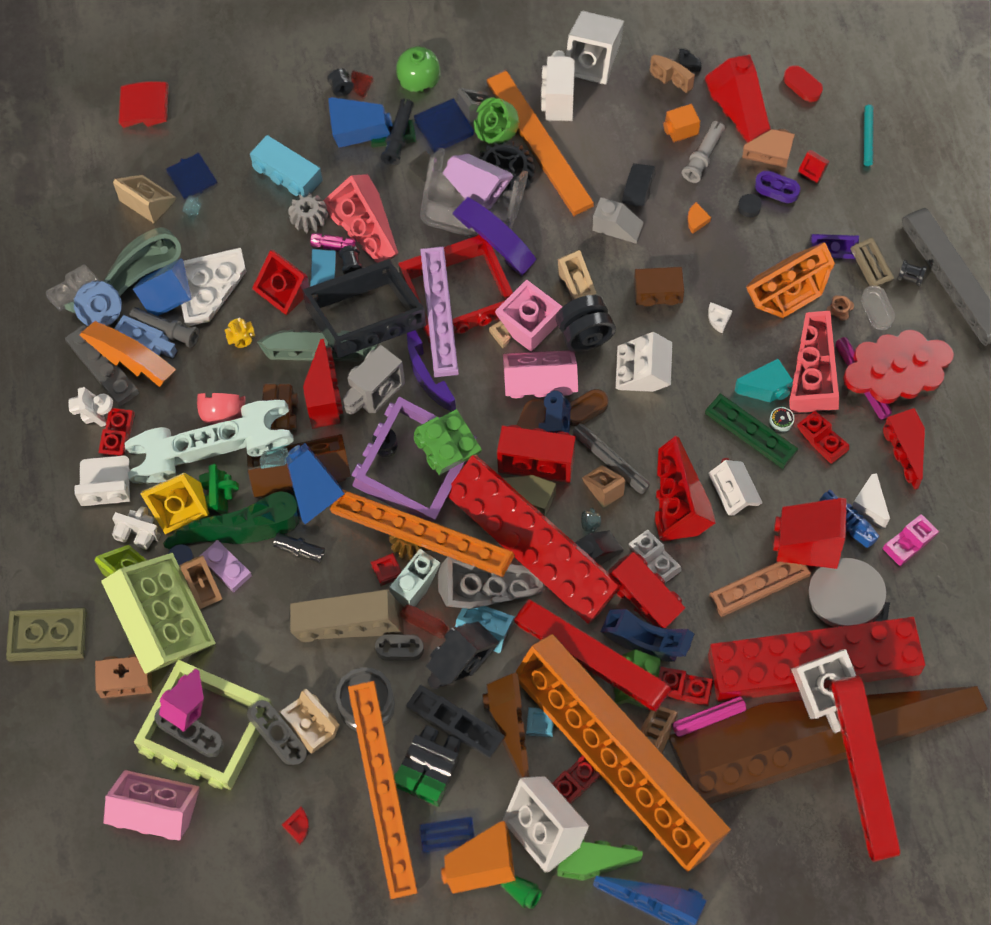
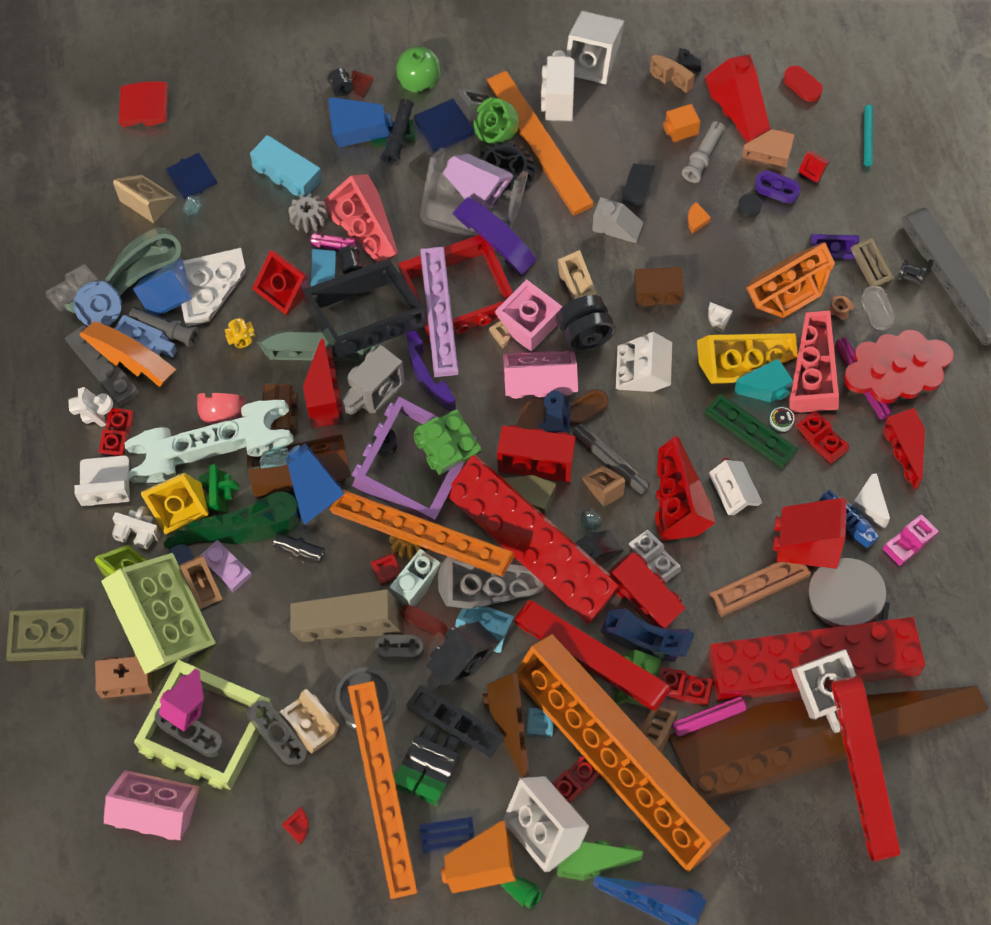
(733, 356): none -> yellow wedge

